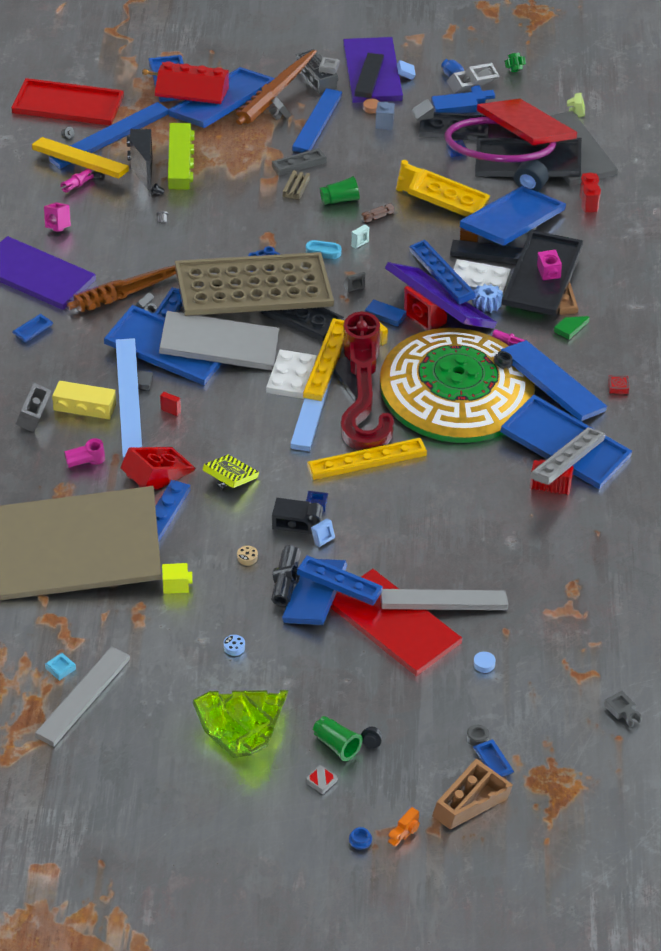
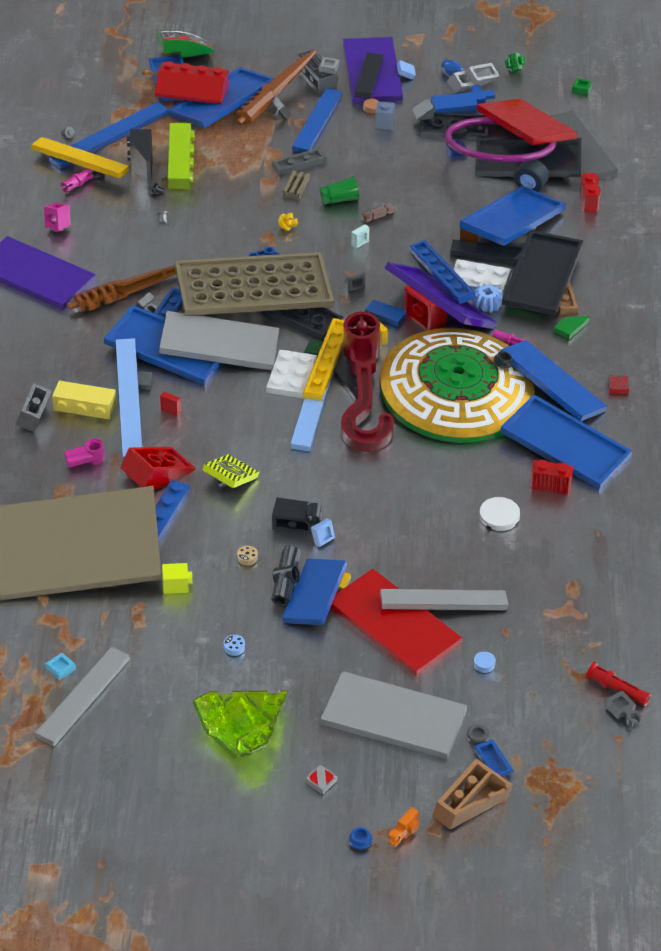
(32, 328): blue tile -> none
(68, 101): red tile -> none
(182, 42): none -> green slope
(285, 221): none -> yellow plate
(313, 347): none -> dark green tile
(318, 497): clear blue tile -> none
(328, 249): medium azure tile -> none
(338, 738): green plant -> none
(339, 580): blue plate -> none
(366, 458): yellow tile -> none
(372, 737): black plate -> none
(394, 715): none -> light grey tile
(440, 190): yellow hinge -> none
(499, 513): none -> white tile
(549, 265): dark pink brick -> none
(567, 456): light grey tile -> none
(578, 103): yellowish green tile -> none
(582, 86): none -> green tile
(609, 680): none -> red pin

